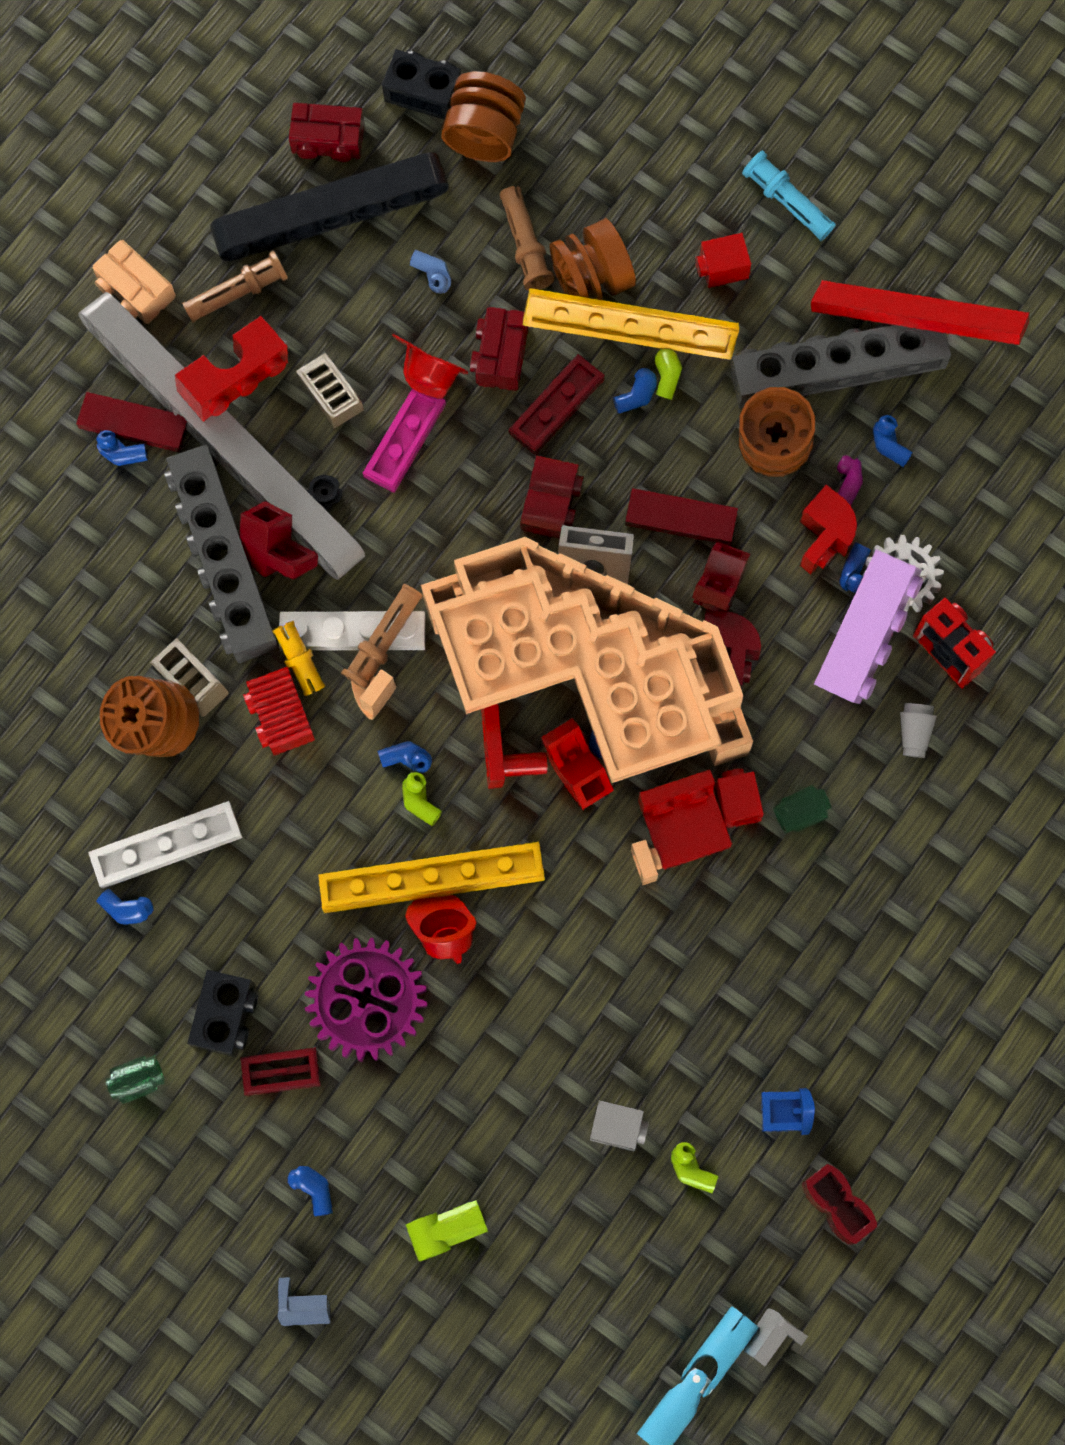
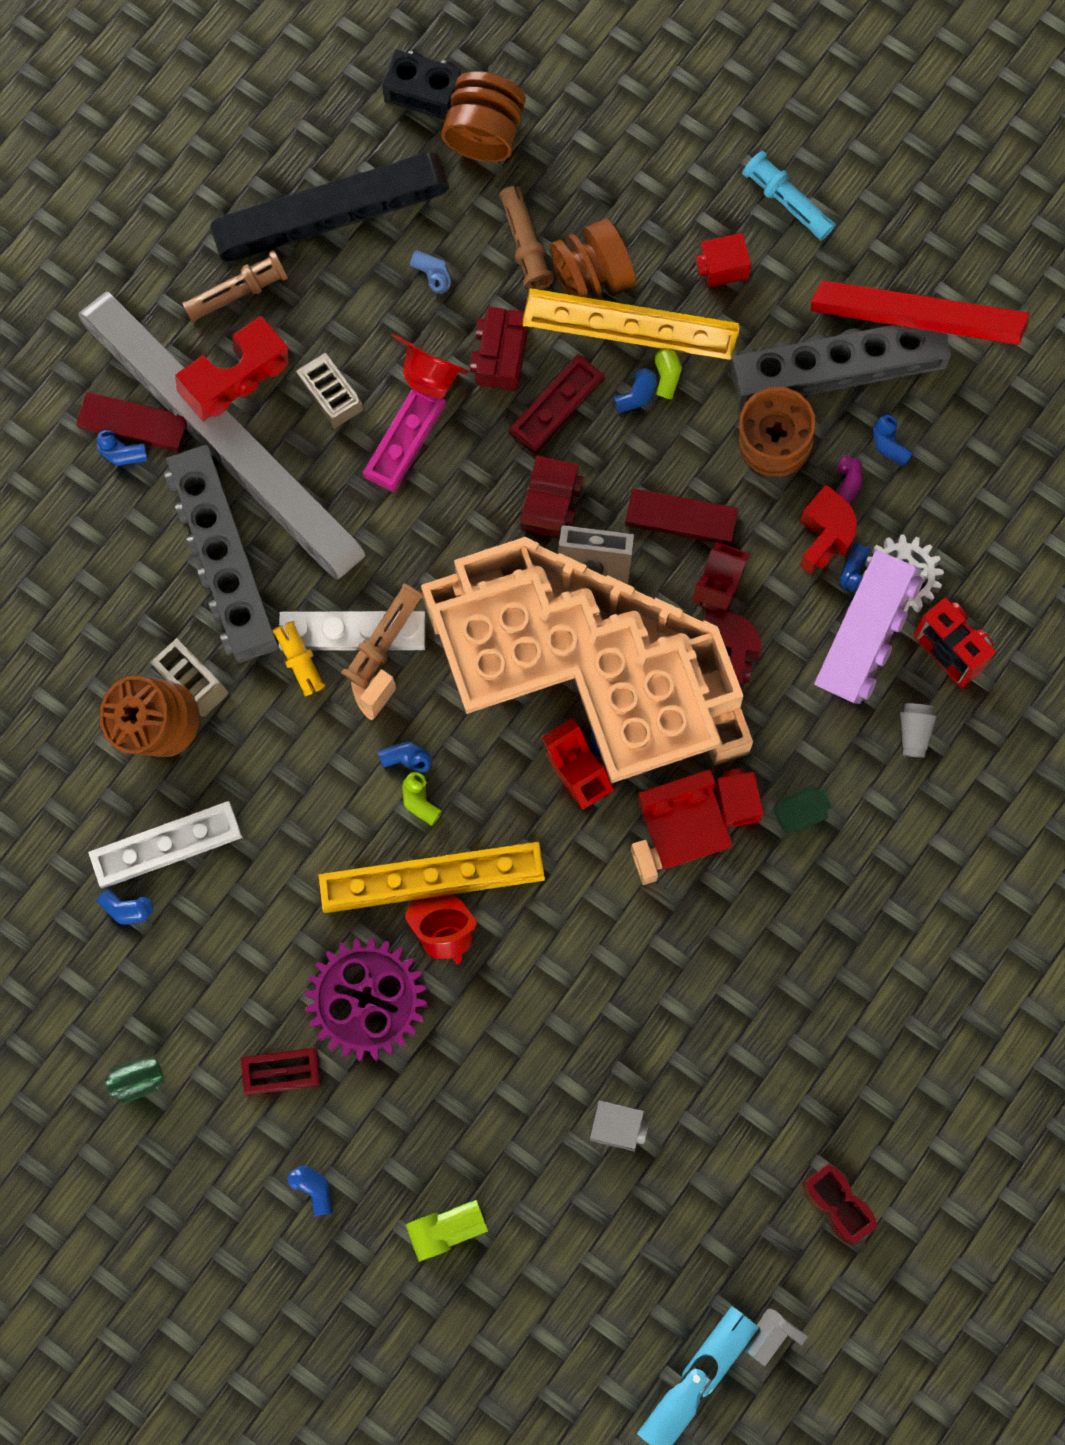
(133, 282): light nougat brick -> none
(212, 1012): black brick -> none
(268, 542): dark red brick -> none
(279, 711): red brick -> none
(301, 1309): sand blue tile -> none
(326, 131): dark red brick -> none
(328, 483): black plate -> none
(499, 765): red piece -> none
(688, 1170): lime arm -> none
(787, 1111): blue tile -> none

